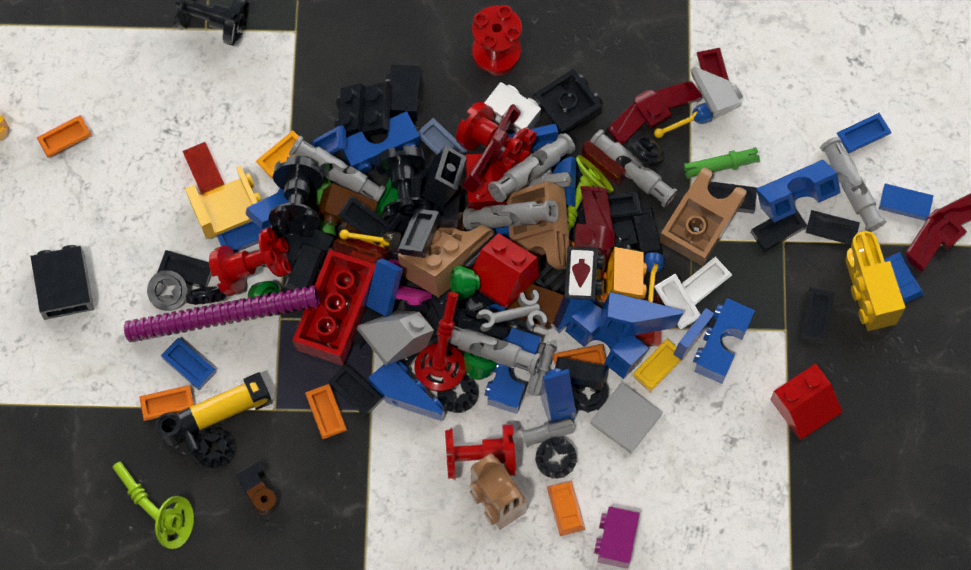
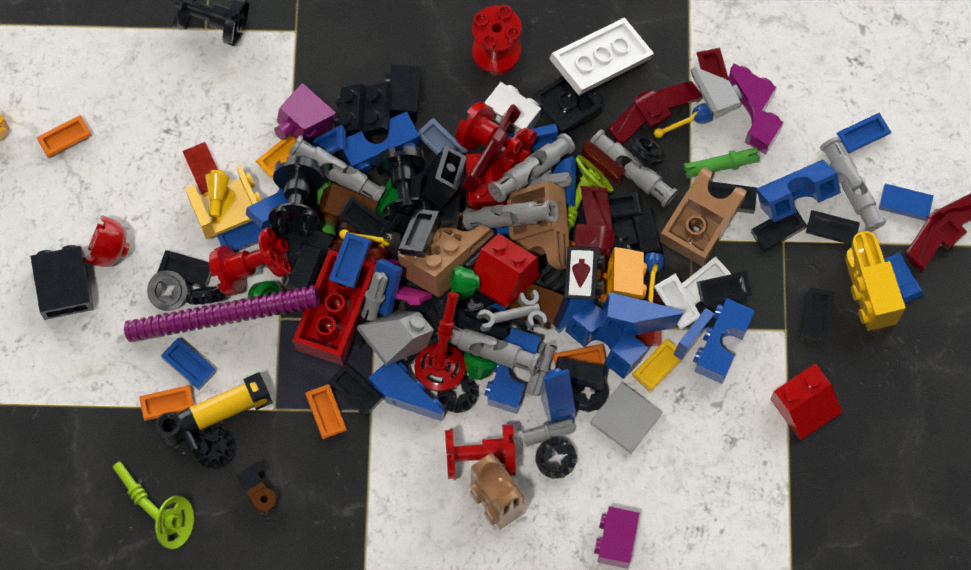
(107, 243): none -> red cylinder
(216, 183): none -> yellow cone
(303, 115): none -> magenta torso
(350, 260): none -> blue tile
(374, 296): none -> light grey axle
(565, 508): orange tile -> none
(601, 56): none -> white plate
(723, 287): none -> black tile
(756, 96): none -> magenta arch

